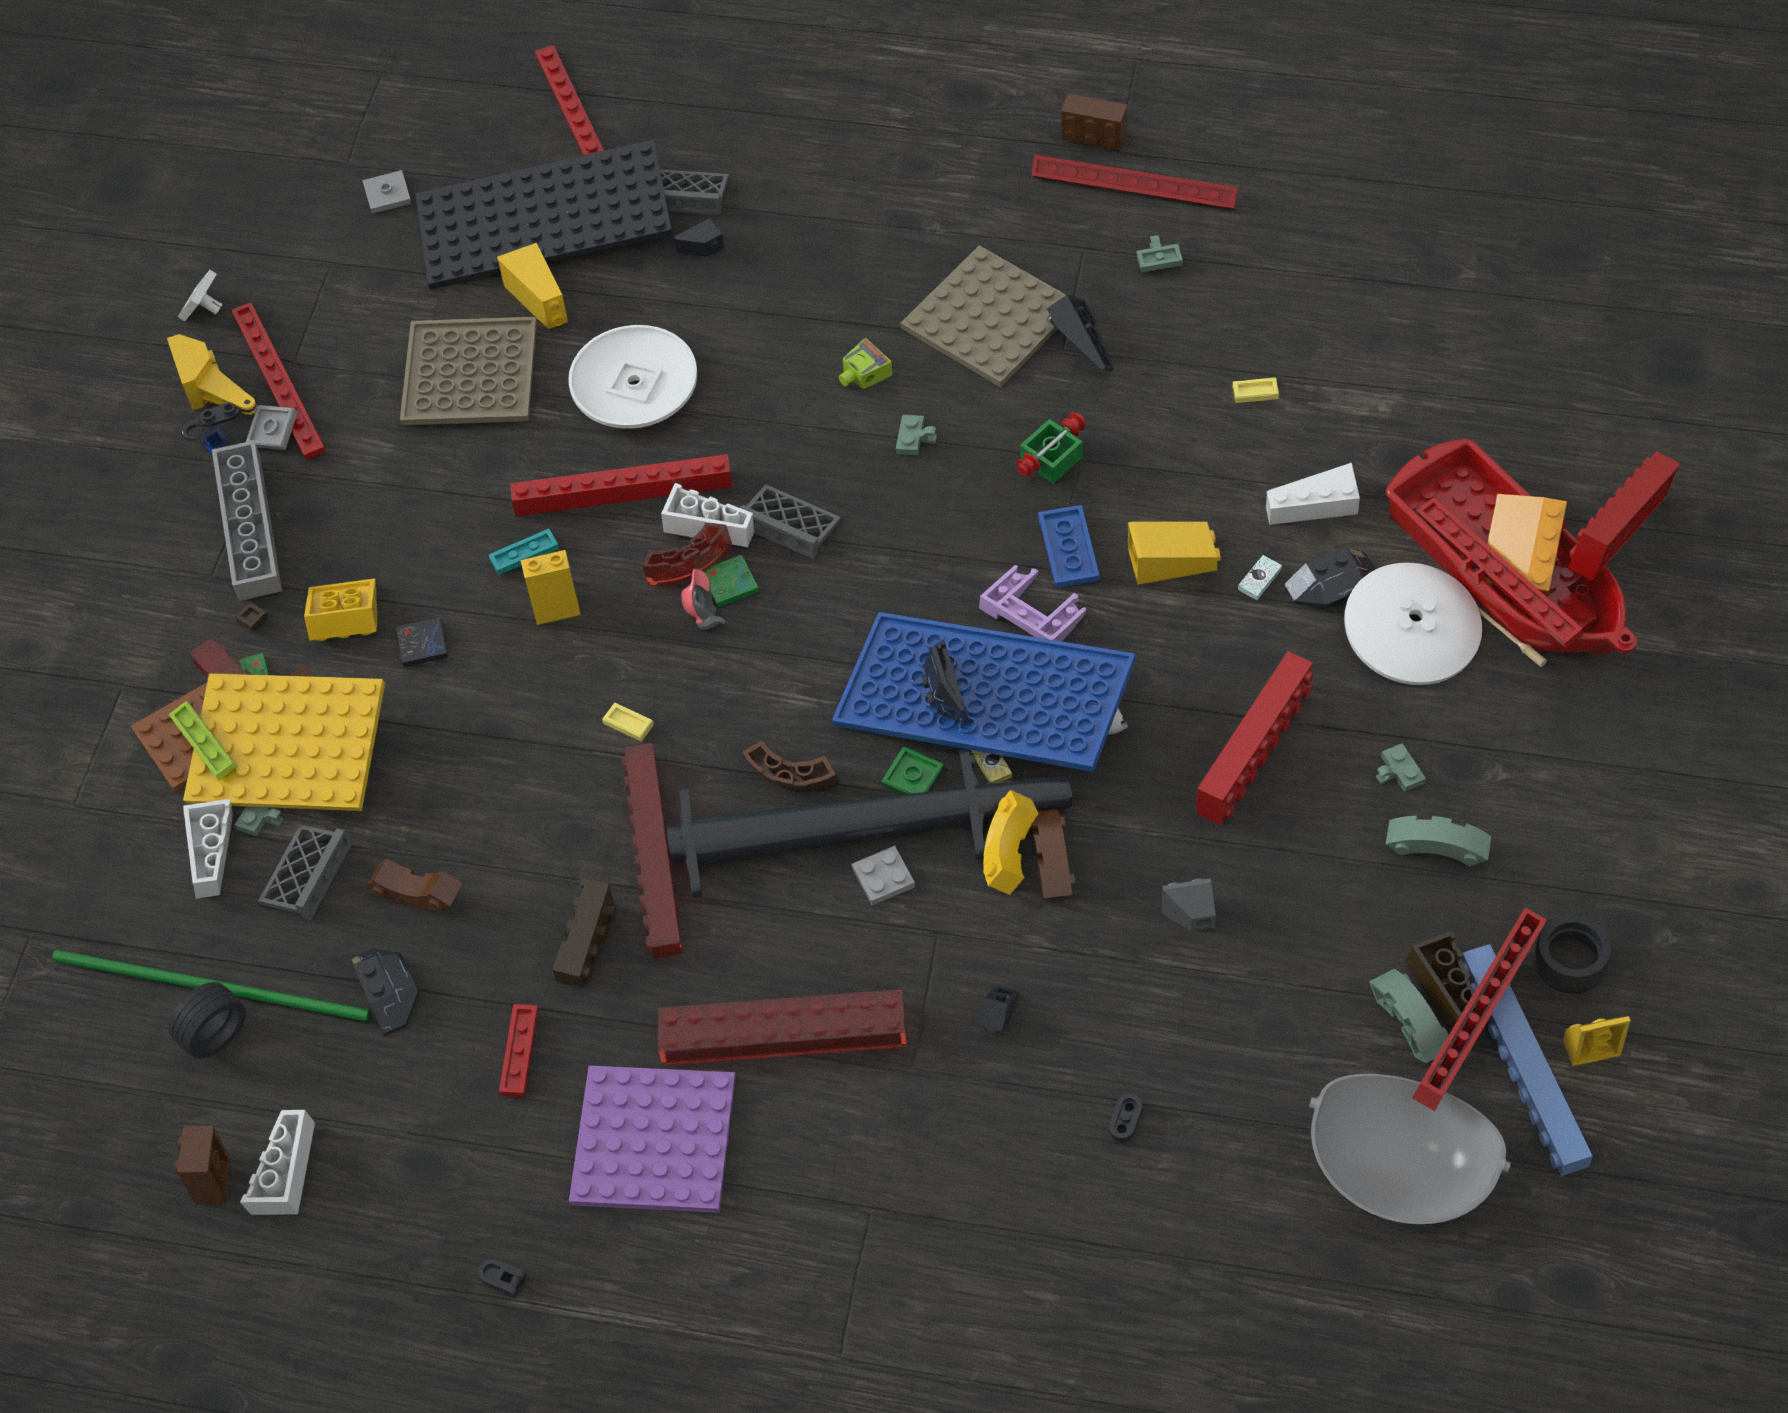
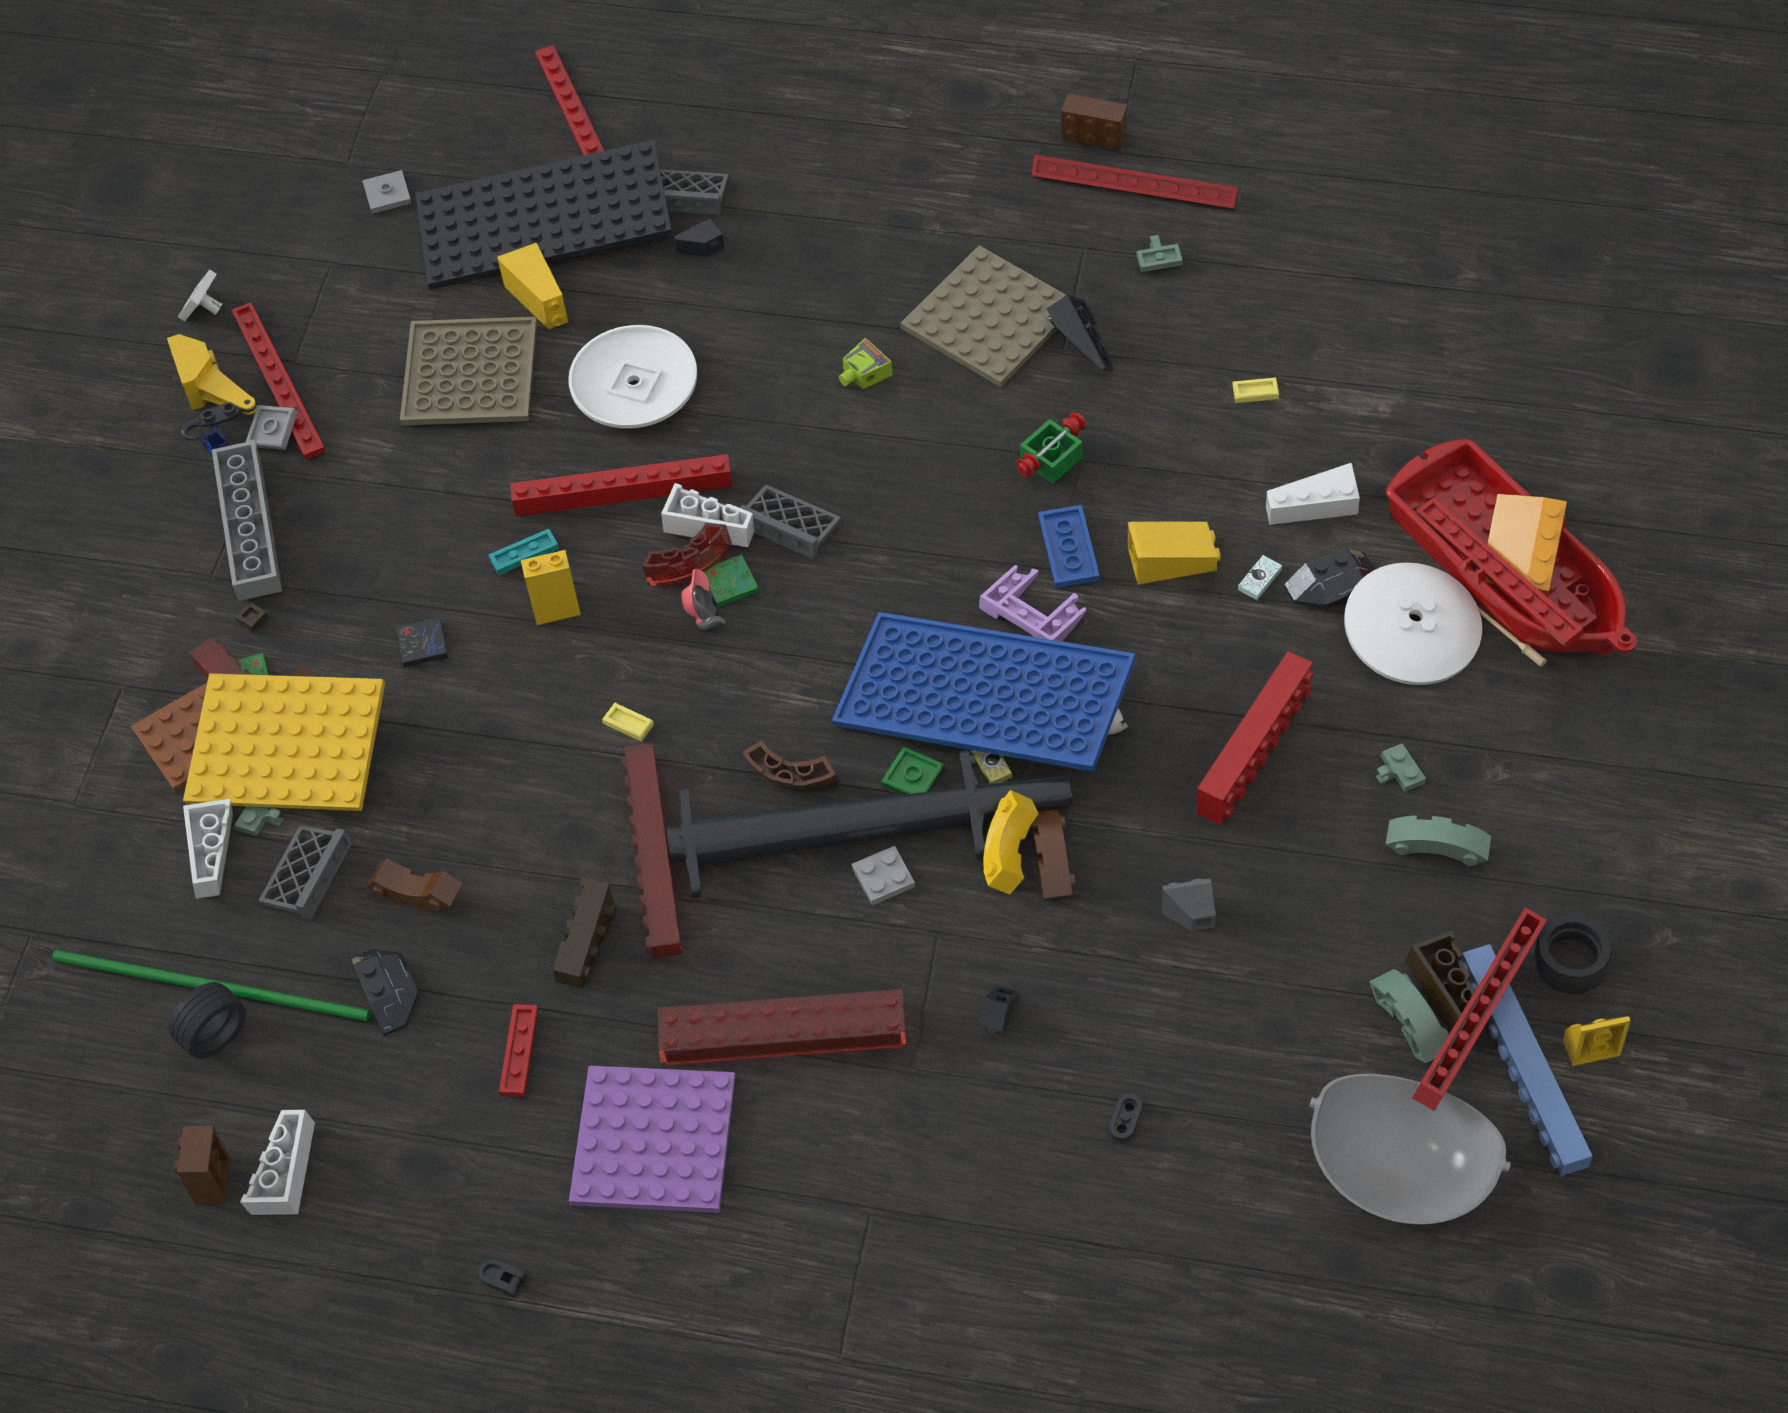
(202, 740): lime tile -> none
(341, 610): yellow slope -> none
(912, 433): sand green plate -> none
(943, 684): black wedge -> none
(1622, 515): red brick -> none

